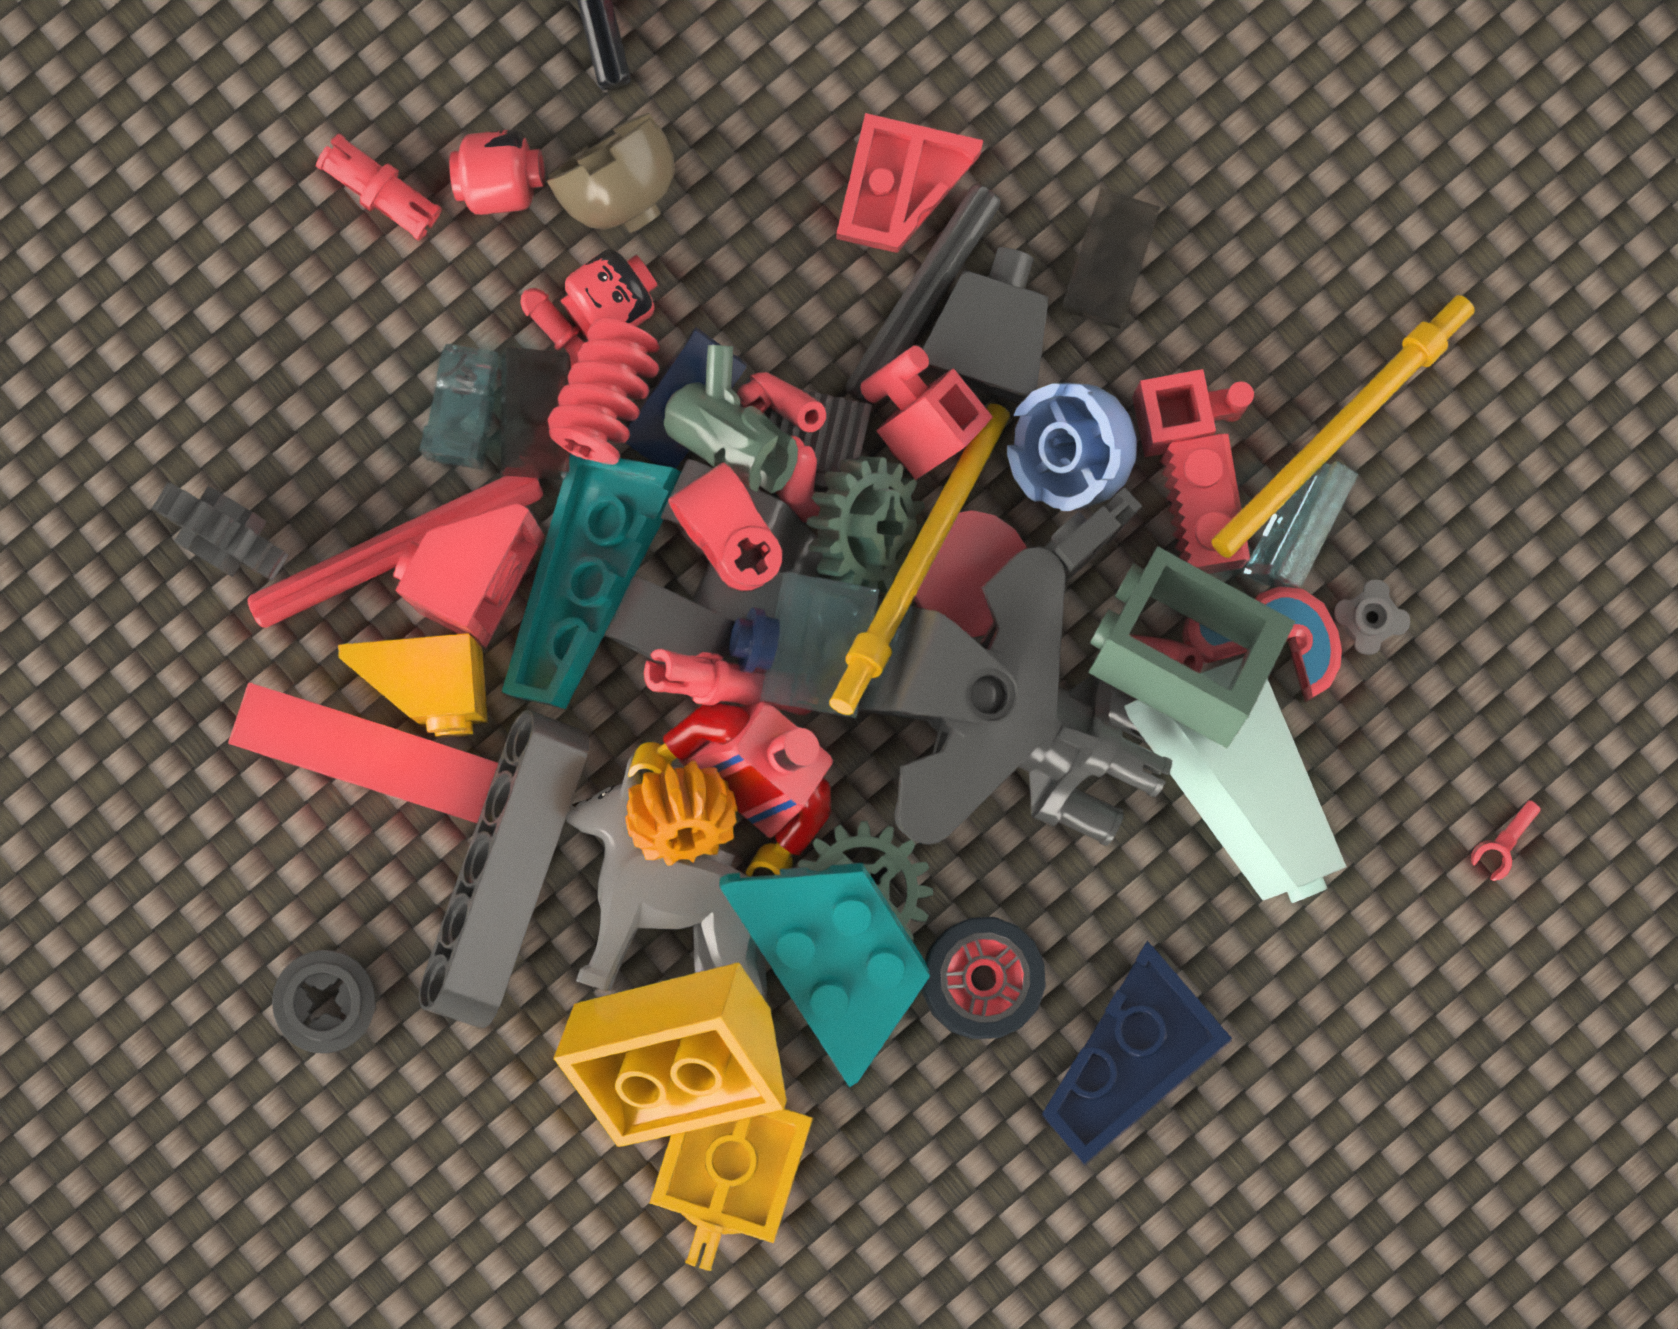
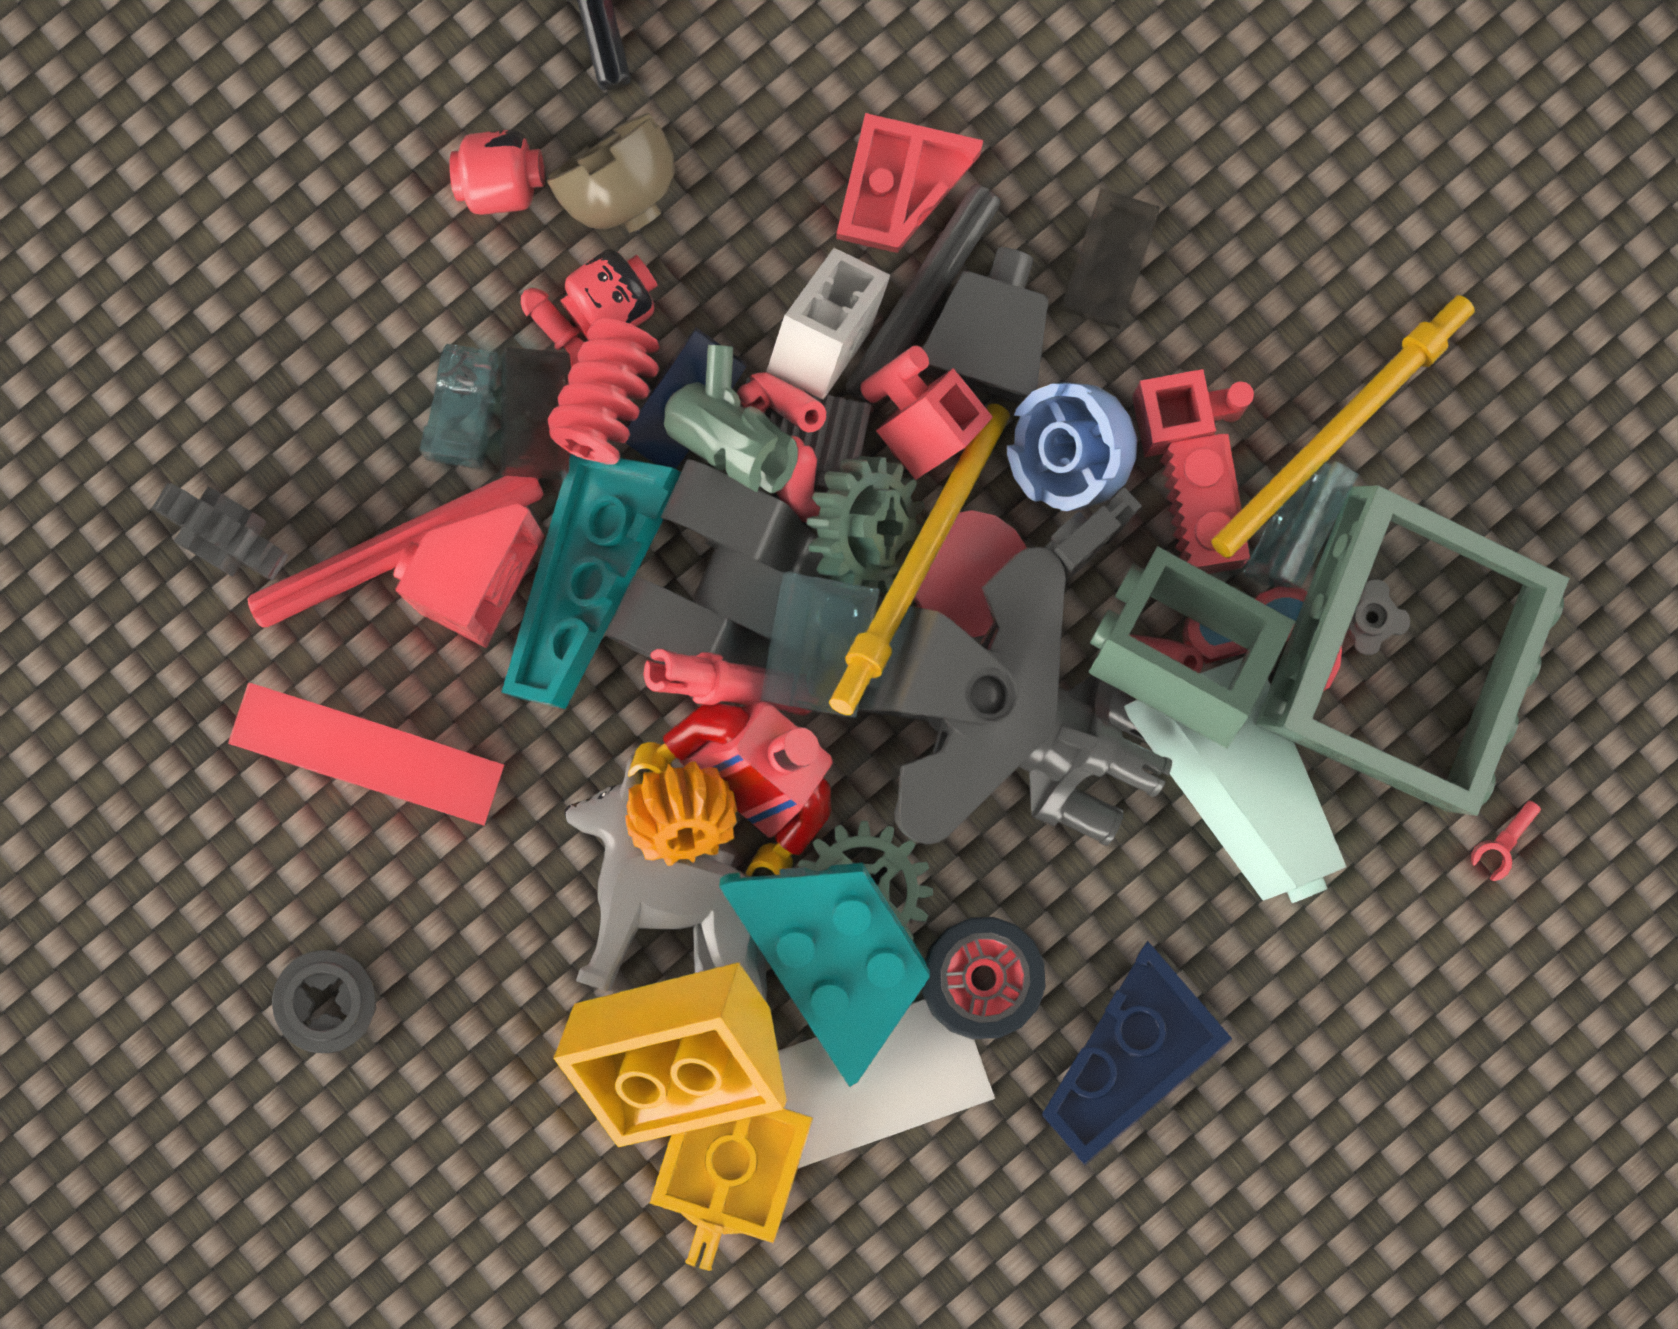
(378, 187): coral pin -> none
(428, 678): yellow slope -> none
(504, 869): beam -> none
(719, 517): coral piece -> none
(755, 640): dark blue plate -> none
(828, 323): none -> white brick
(910, 1082): none -> white sticker
(1326, 618): none -> sand green window

